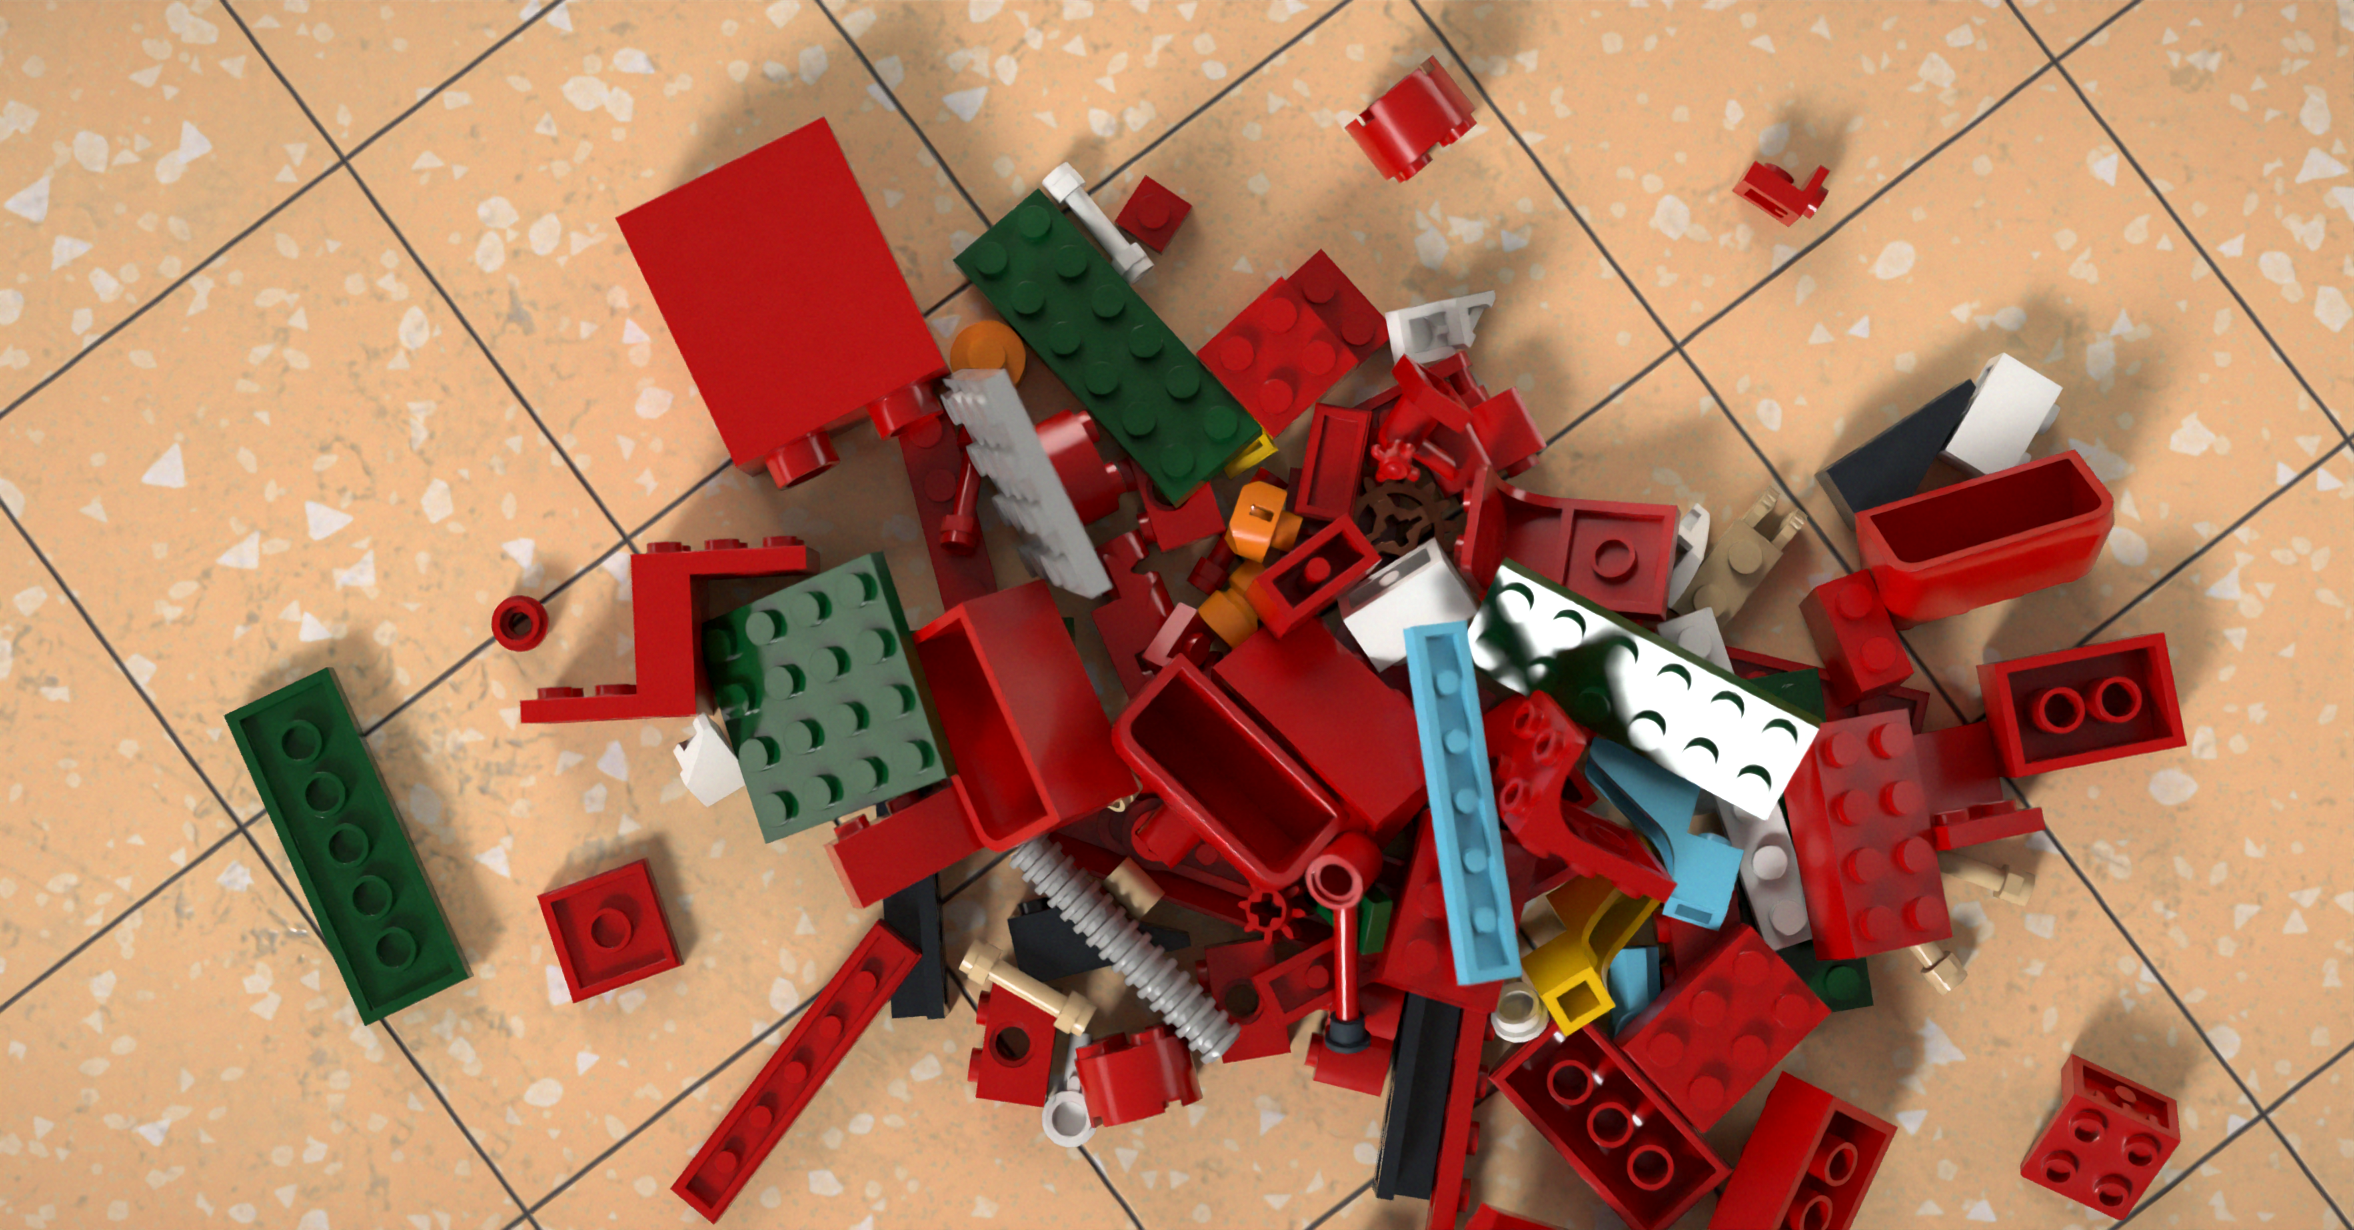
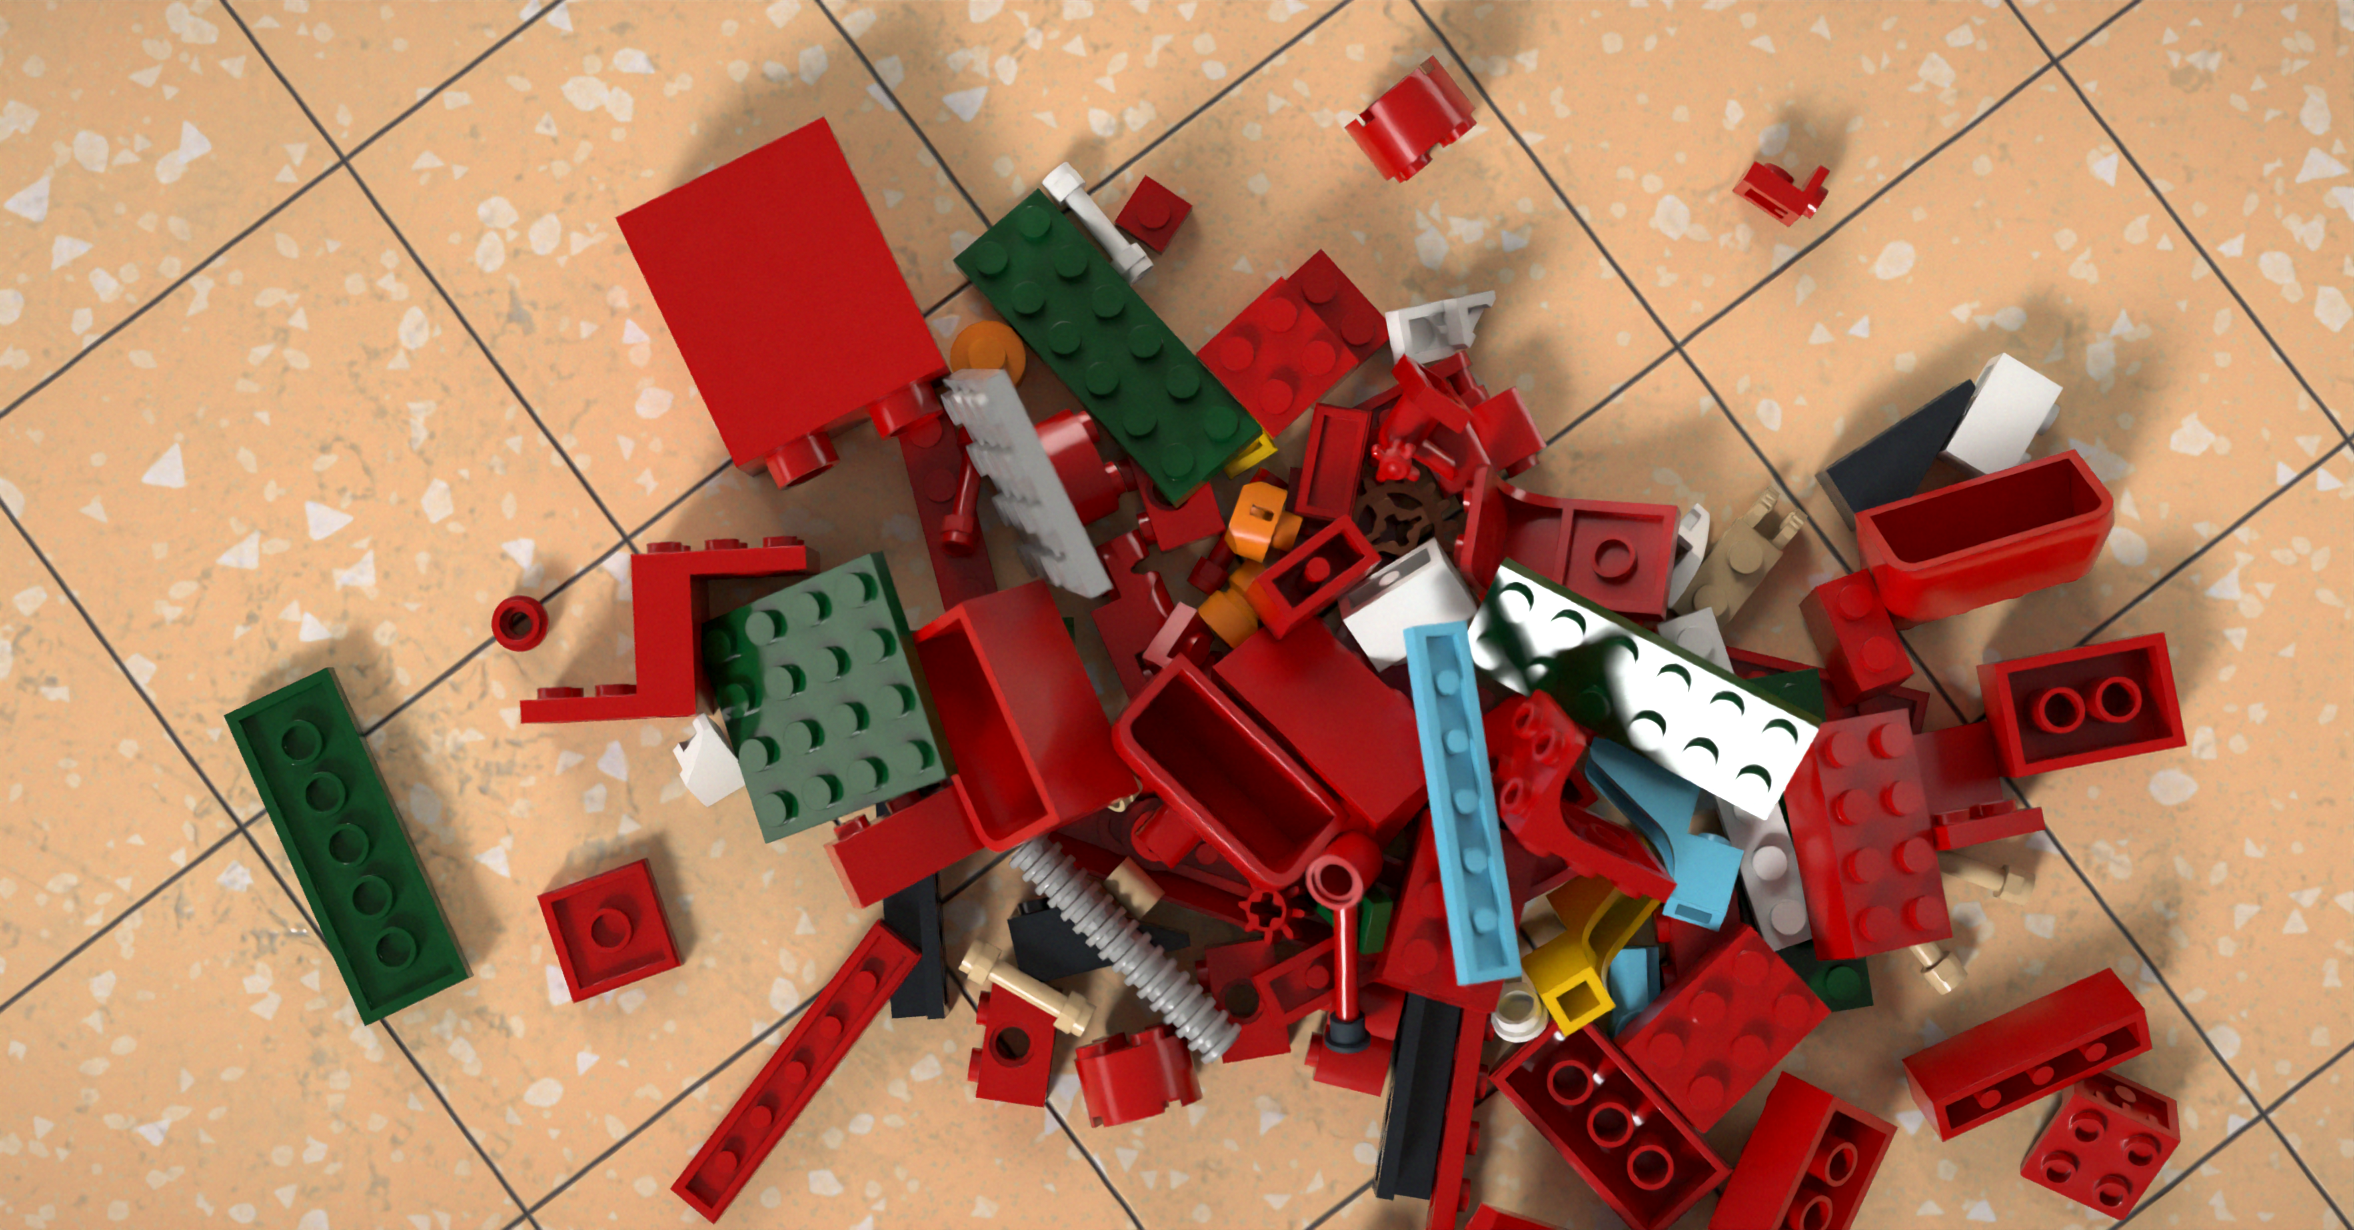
(1065, 1113): white plate -> none
(2027, 1054): none -> red brick

